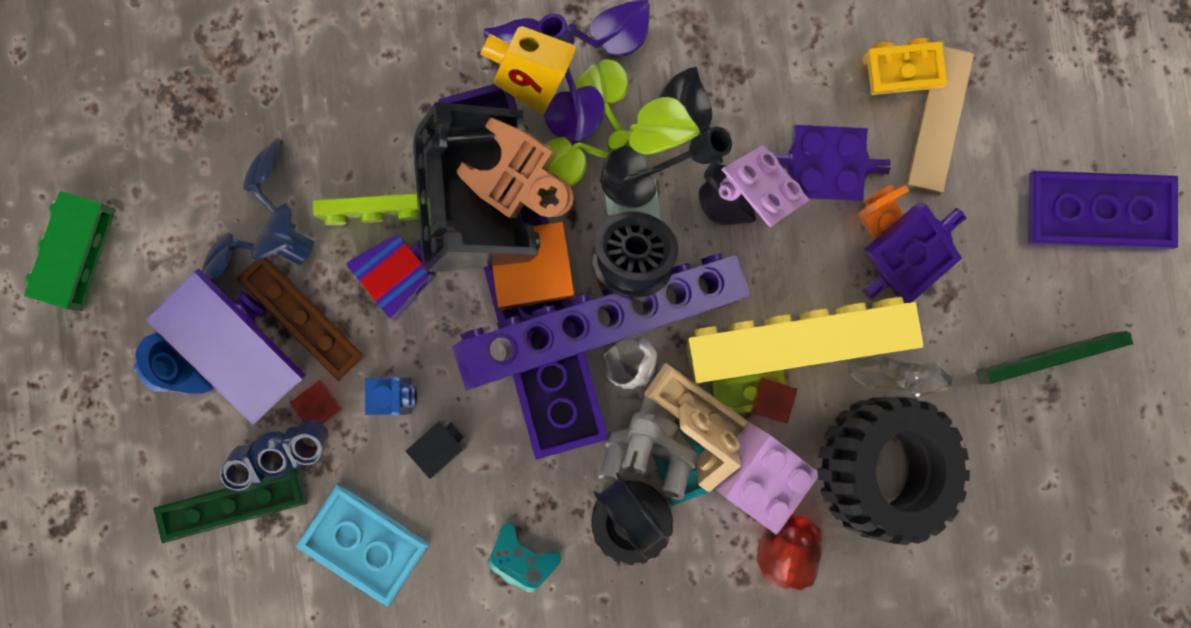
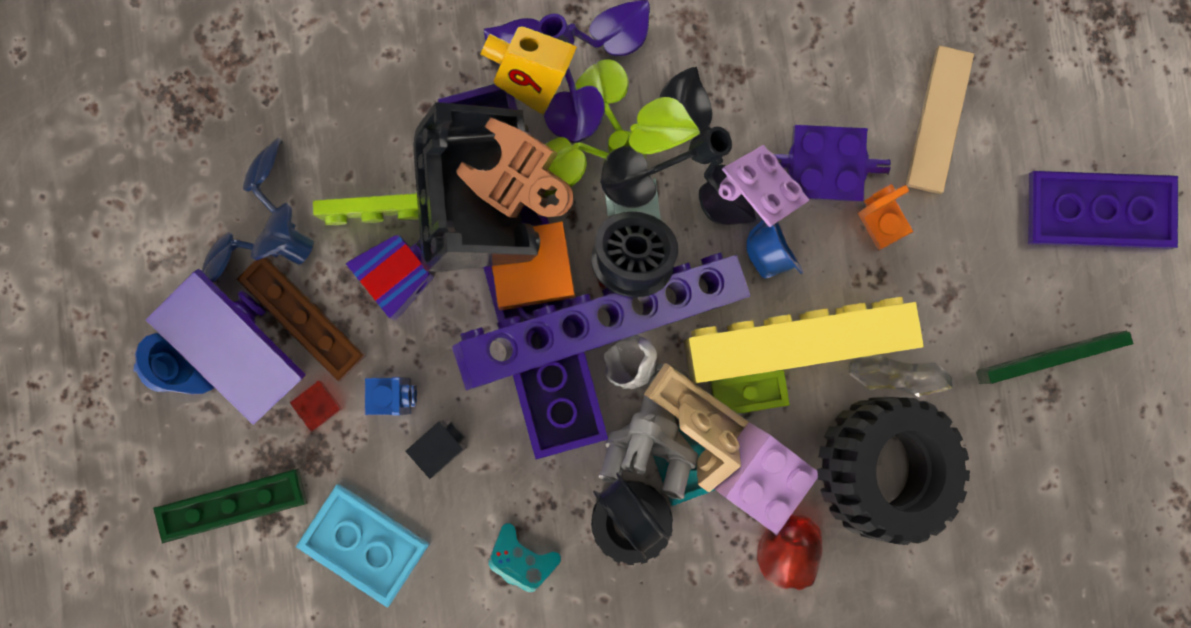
(69, 251): green brick -> none
(261, 464): dark blue piece -> none
(770, 251): none -> blue piece
(773, 400): clear red tile -> none
(906, 67): yellow bracket -> none
(913, 253): dark purple plate -> none

